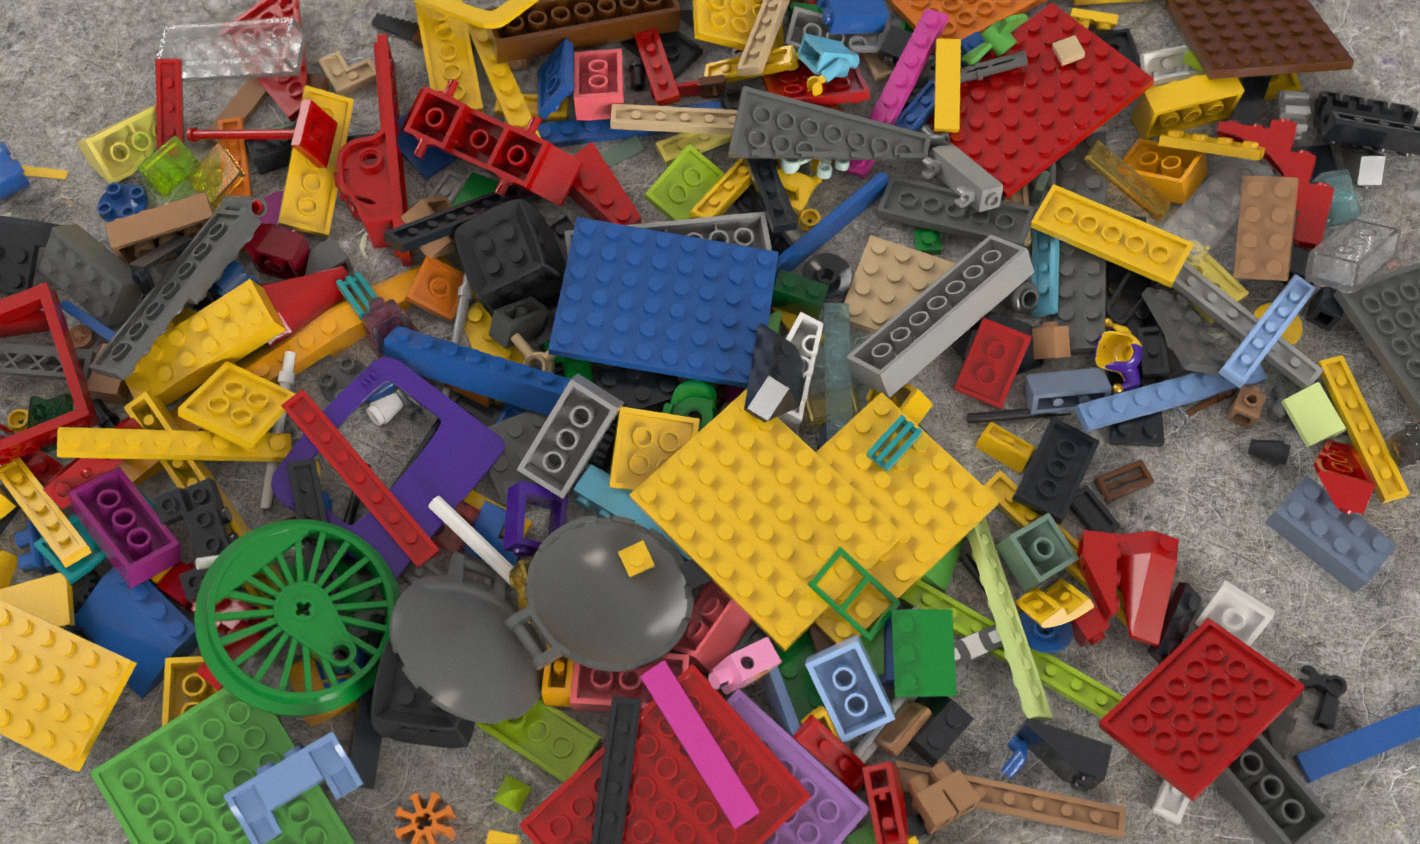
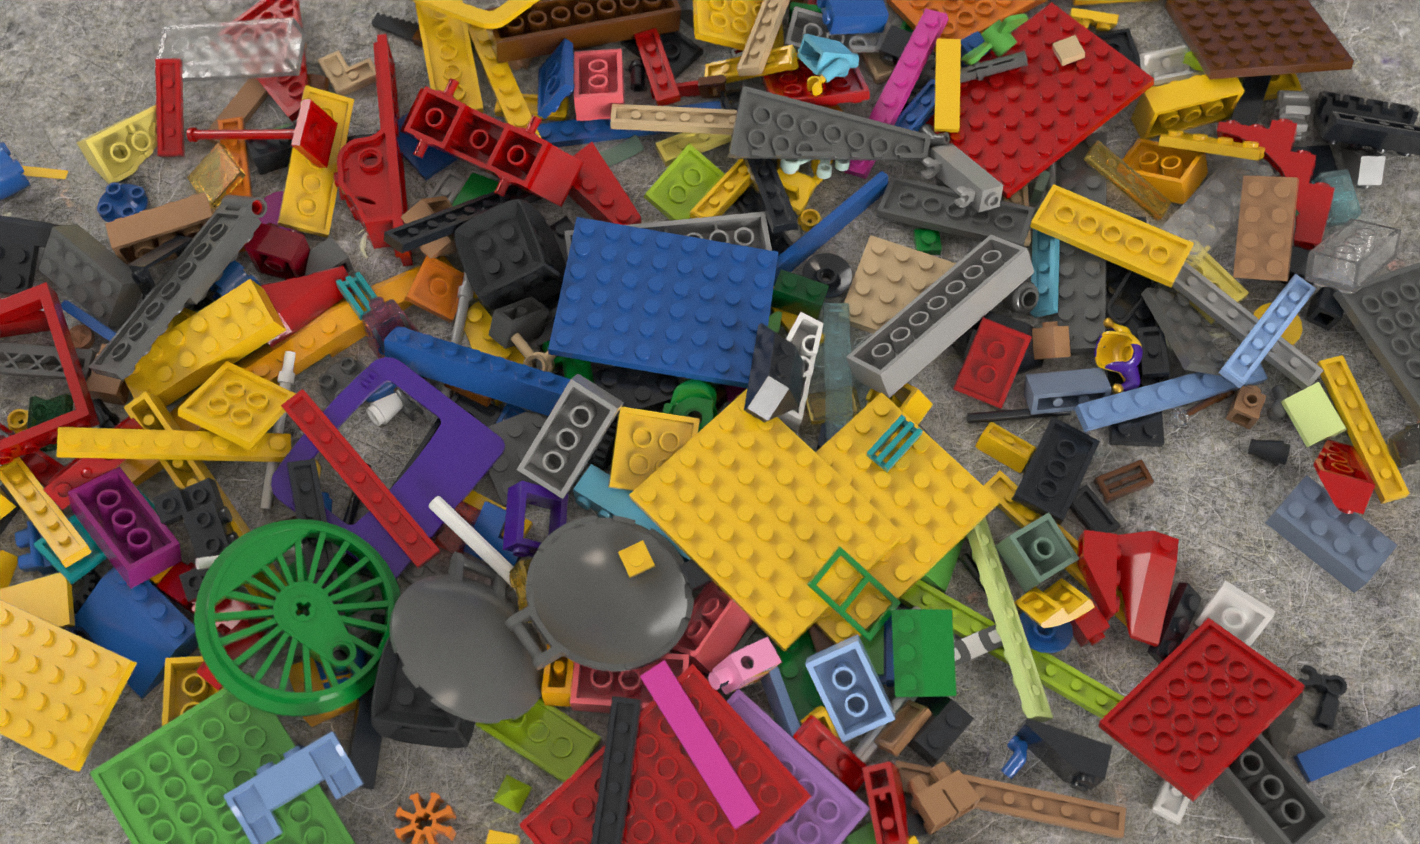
(168, 167): clear neon green slope -> none

